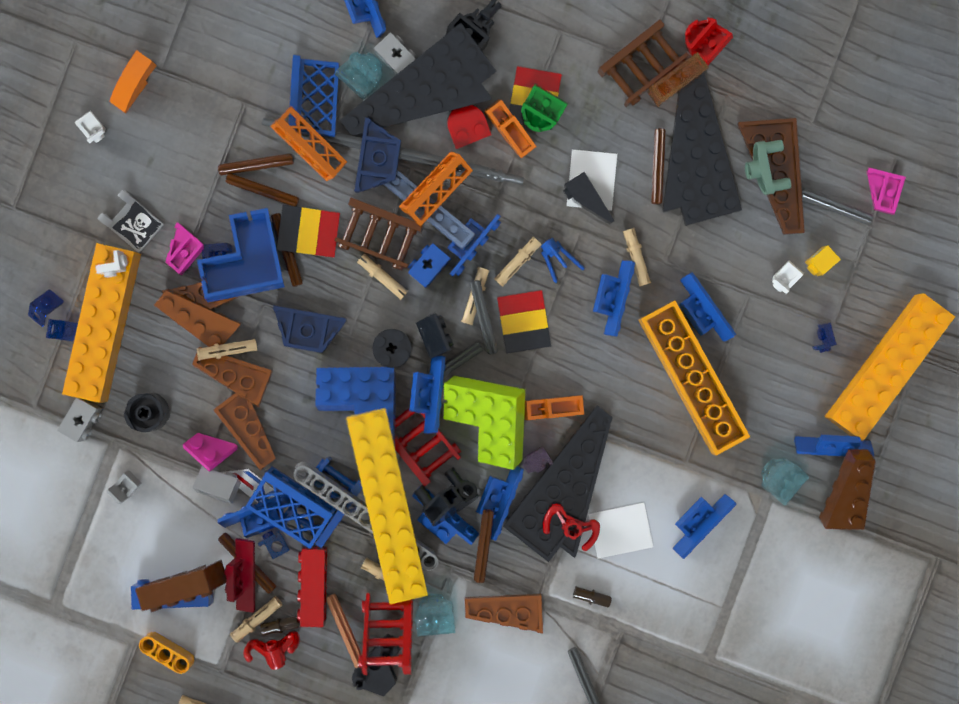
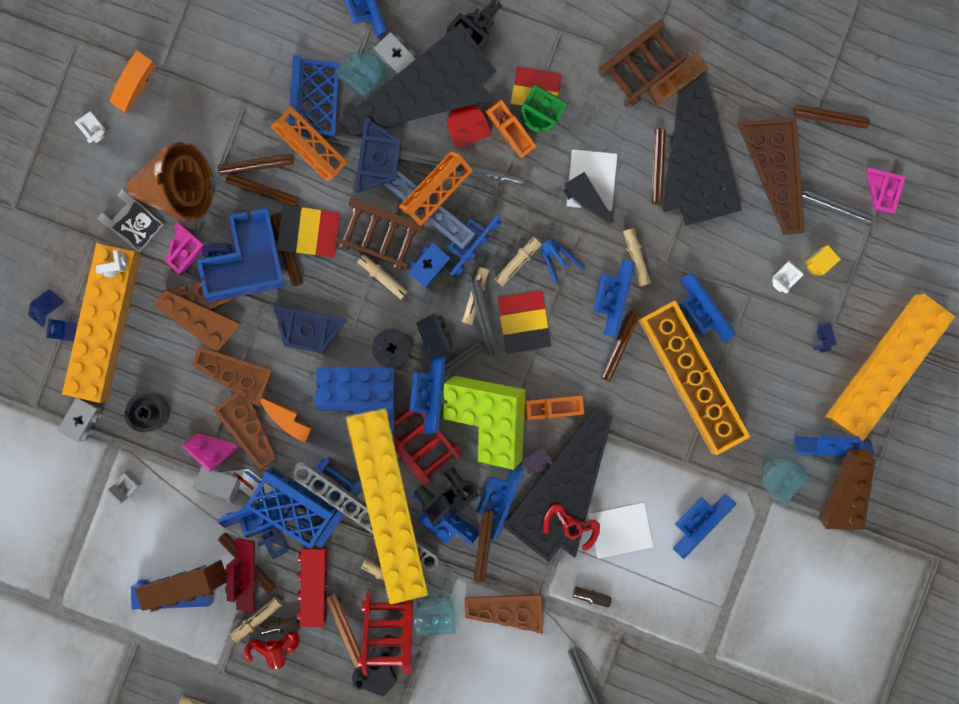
(157, 652): light orange beam -> none
(175, 182): none -> dark orange cone
(203, 353): tan pin -> none
(287, 419): none -> orange slope
(620, 345): none -> reddish brown axle
(706, 39): red slope -> none
(760, 167): sand green connector -> none
(831, 116): none -> reddish brown axle

